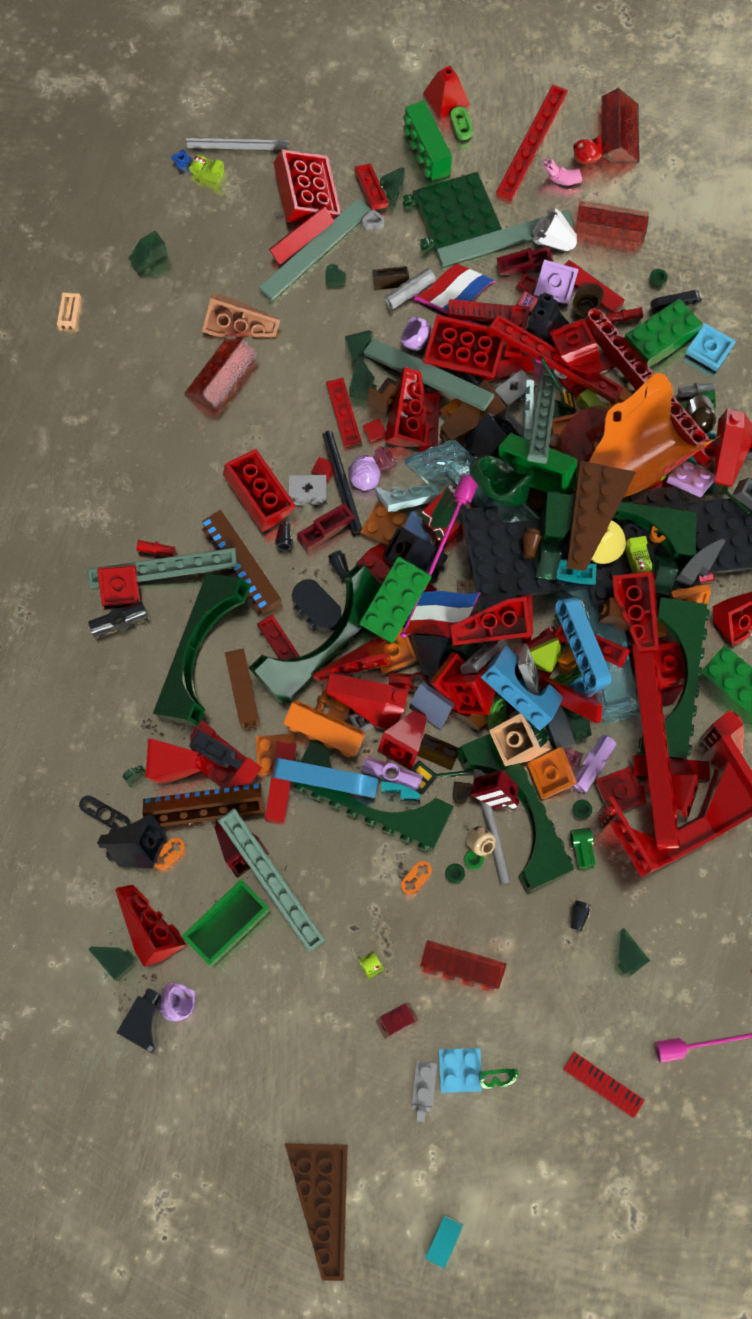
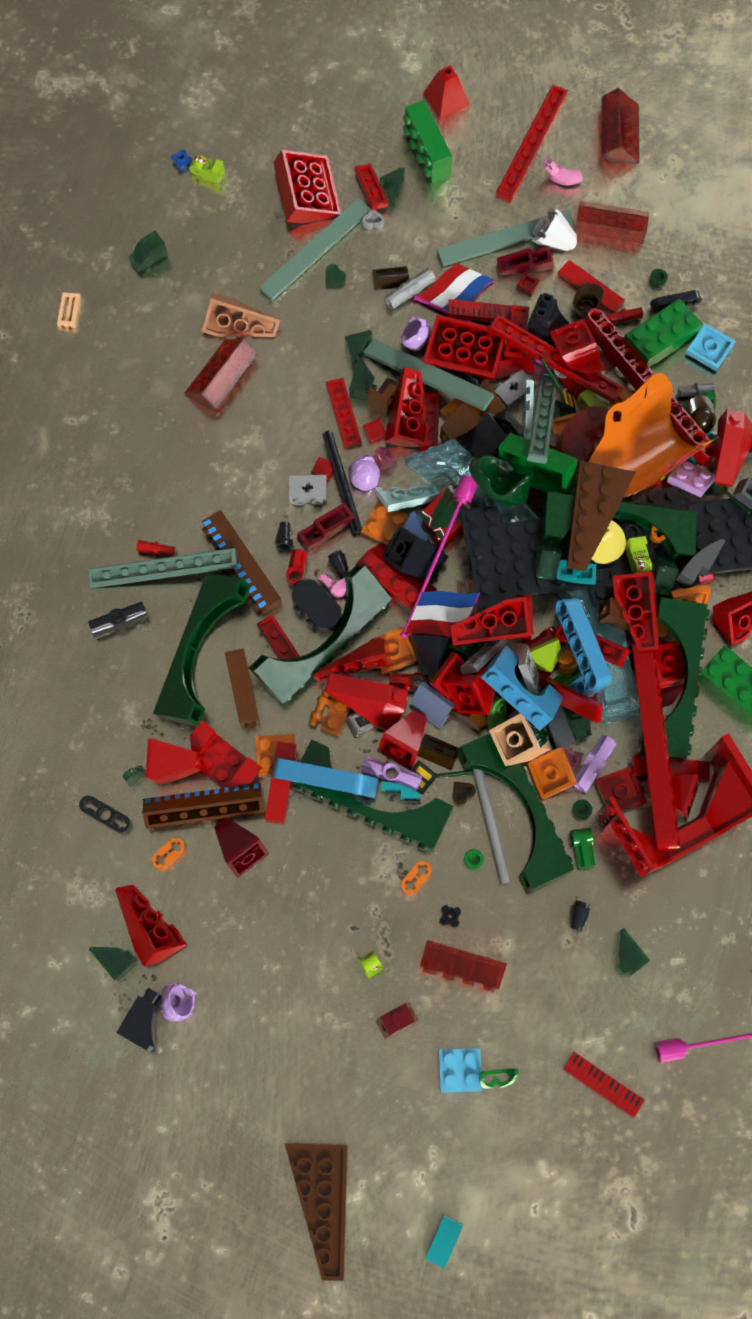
(118, 585): red tile -> none
(134, 844): black hips -> none
(214, 750): black hinge -> none
(226, 923): green piece -> none
(237, 143): light grey axle -> none
(258, 489): red slope -> none
(271, 879): sand green tile -> none
(296, 566): none -> red piece
(301, 235): tile -> none
(324, 728): orange brick -> none
(336, 588): none -> bright pink arm
(395, 599): green piece -> none
(423, 1088): light grey hinge -> none
(454, 211): dark green plate -> none
(454, 873): dark green tile -> none
(455, 912): none -> black plate
(463, 124): bright green plate -> none
(481, 841): tan head -> none
(496, 790): dark red torso -> none
(528, 300): tile -> none
(531, 541): reddish brown cone -> none
(556, 281): lavender plate -> none
(589, 152): red helmet -> none
(728, 723): red wedge -> none

